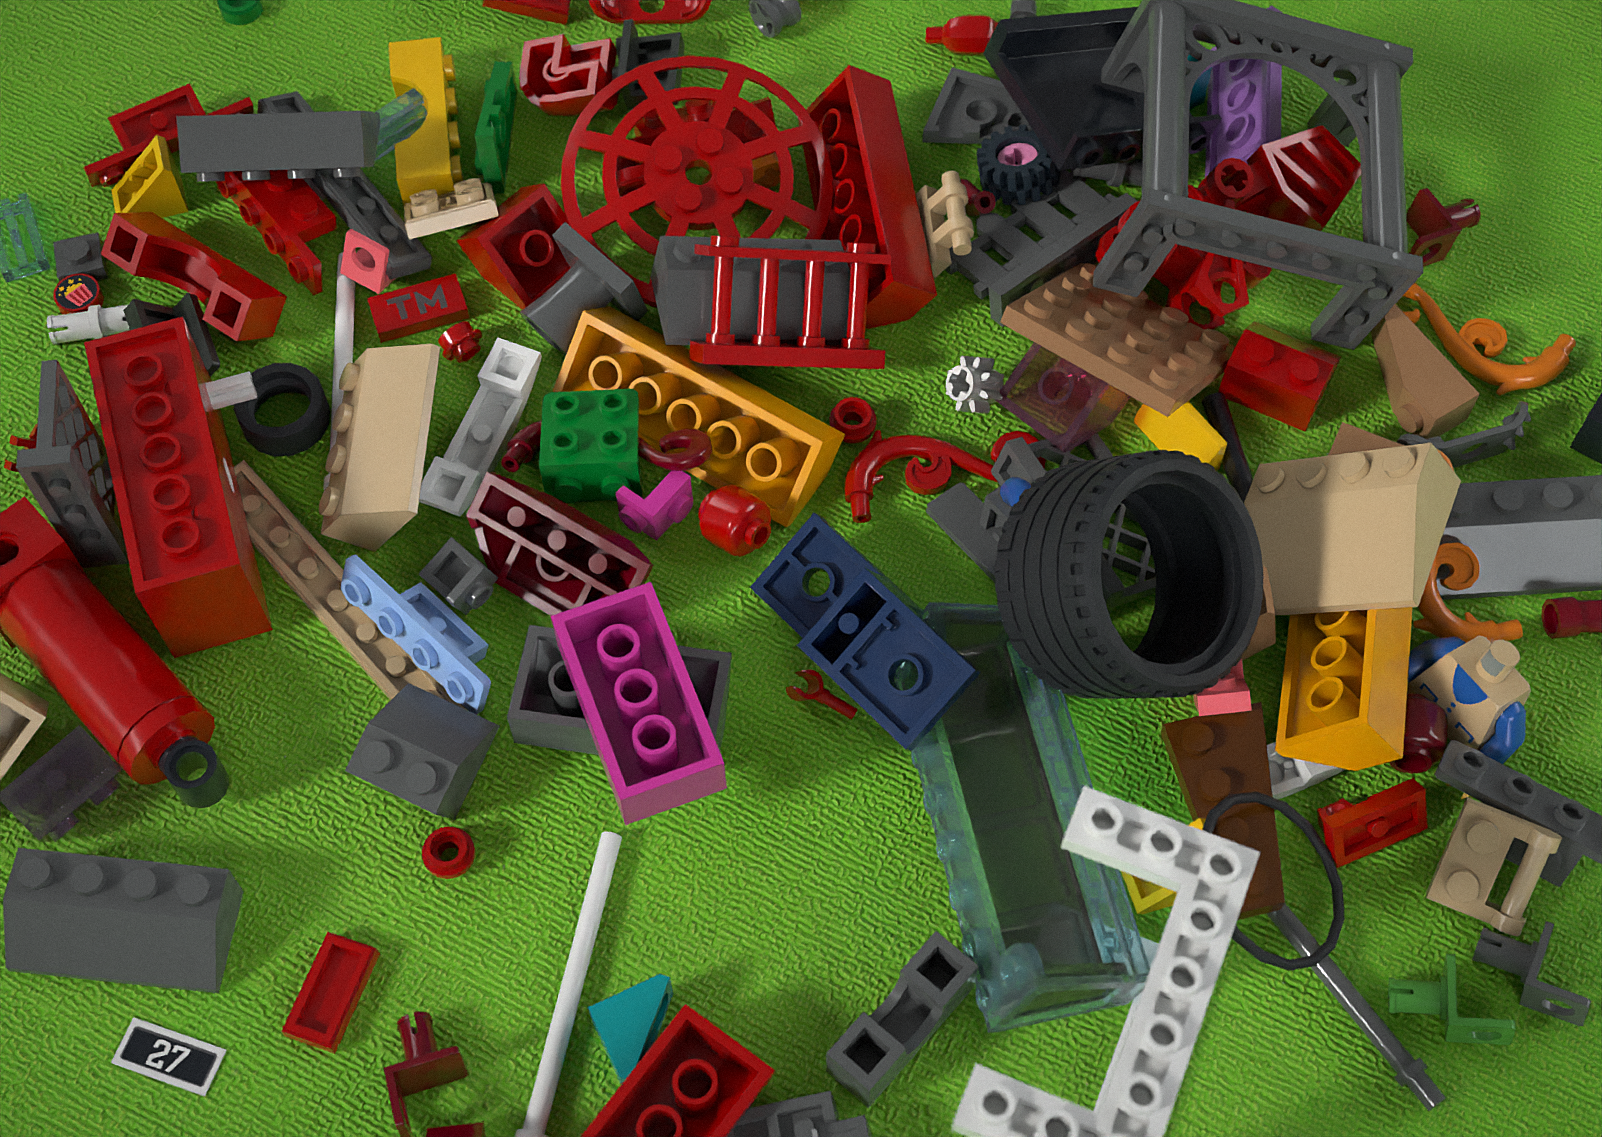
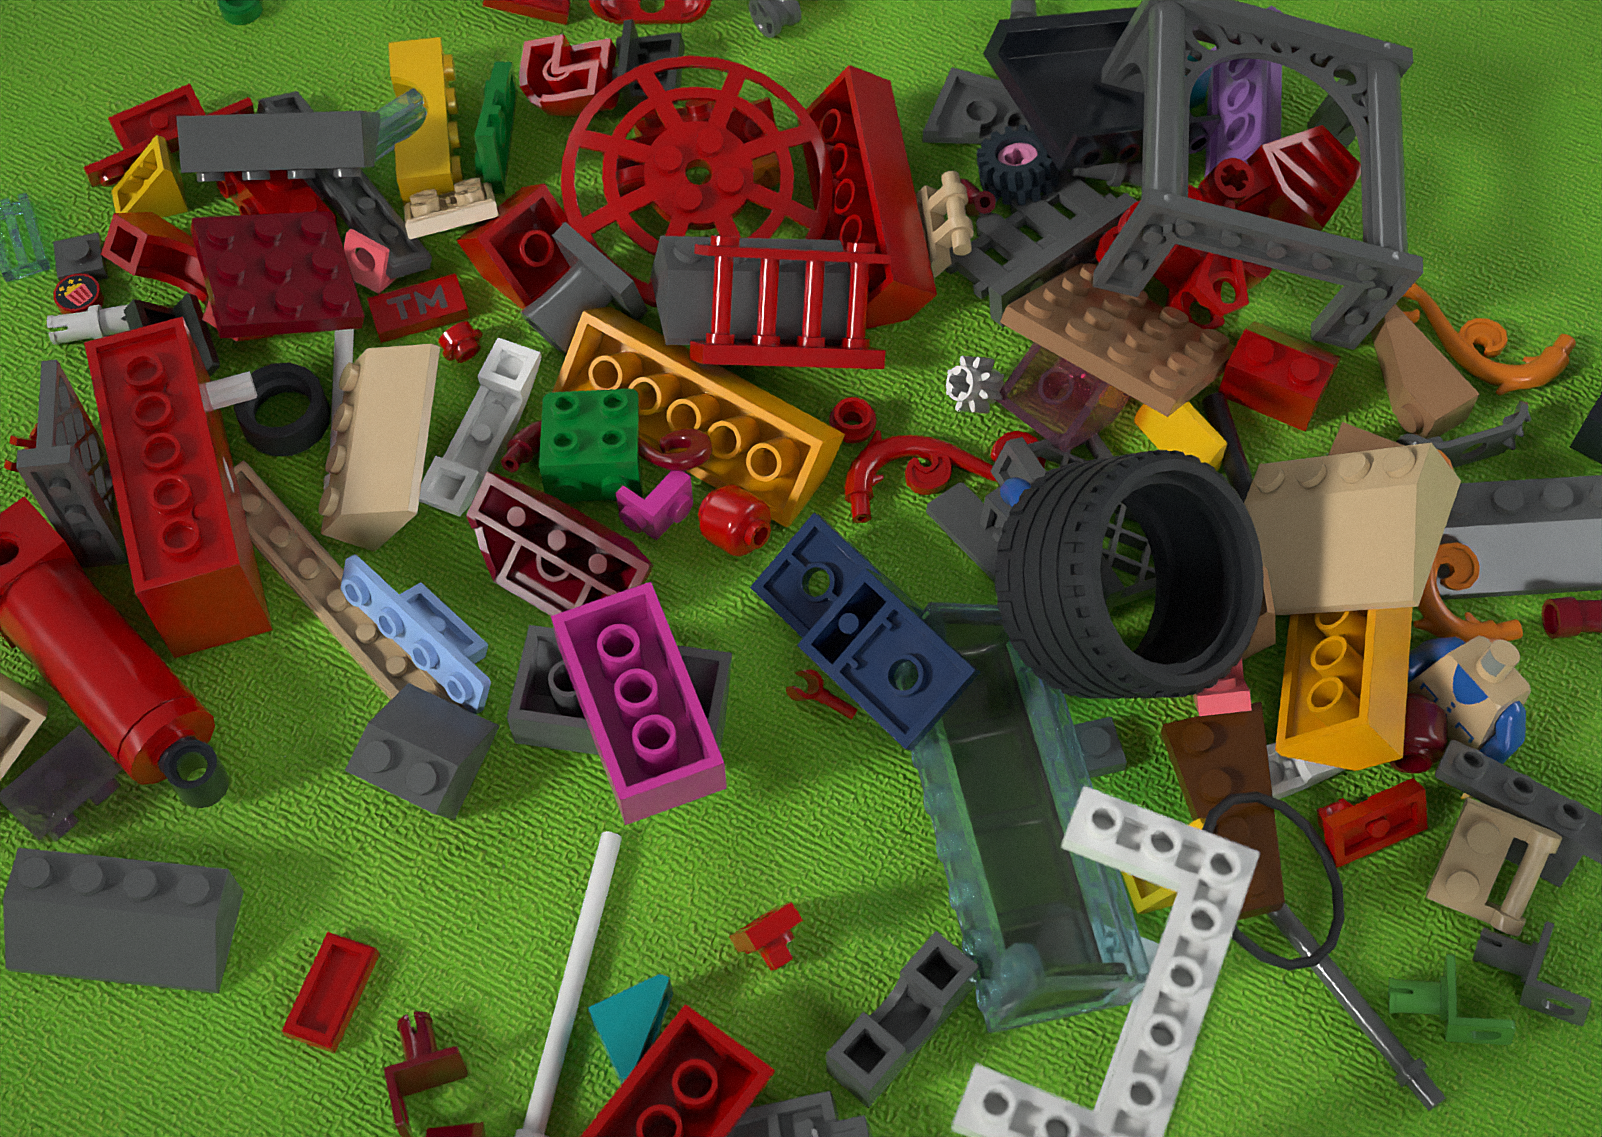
(168, 1056): sticker -> none
(276, 274): none -> dark red plate
(441, 840): red plate -> none
(459, 577): dark grey bracket -> none
(769, 935): none -> red hinge
(963, 34): red plant -> none
(1100, 747): none -> dark grey plate
(1438, 225): dark red bracket -> none

